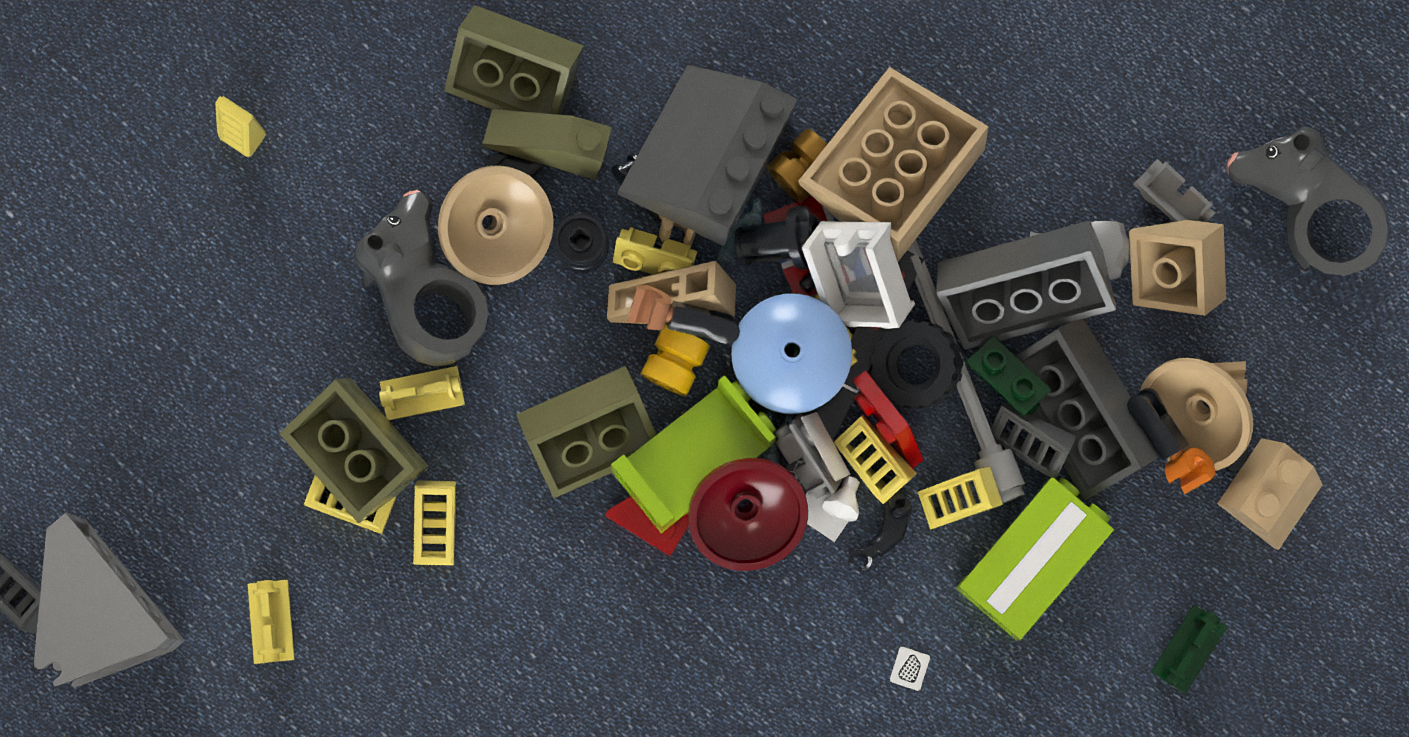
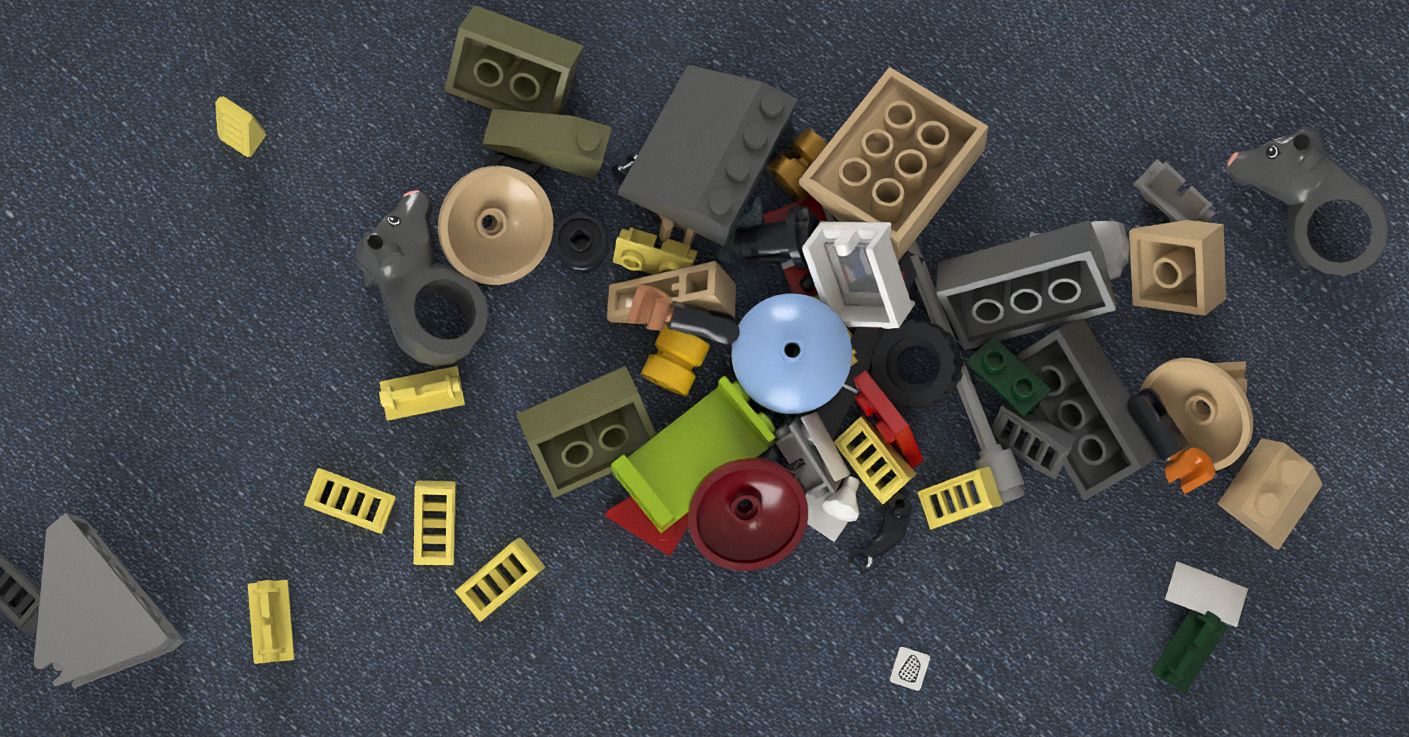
(353, 449): olive slope -> none
(528, 560): none -> light yellow slope
(1036, 557): lime panel -> none
(1206, 592): none -> white sticker

